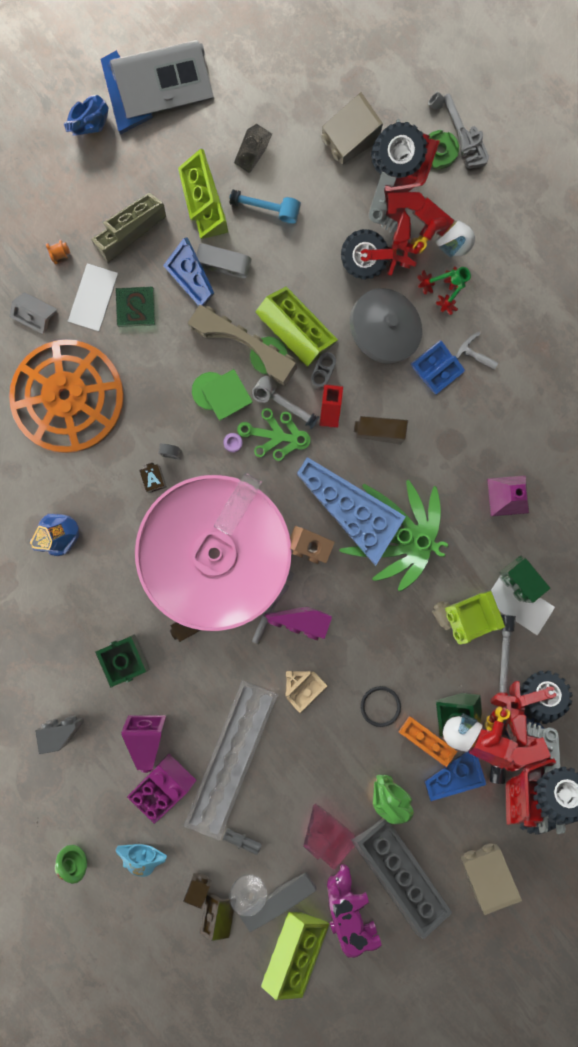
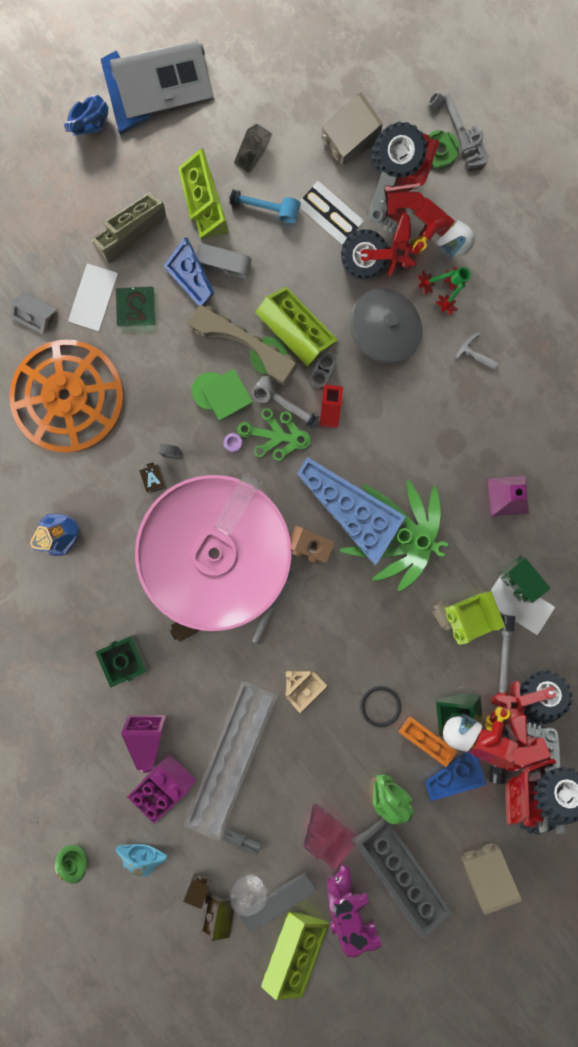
(55, 735): dark grey slope -> none
(58, 251): orange brick -> none
(304, 619): magenta slope -> none
(330, 212): none -> sticker
(381, 429): dark brown slope -> none
(437, 367): blue slope -> none

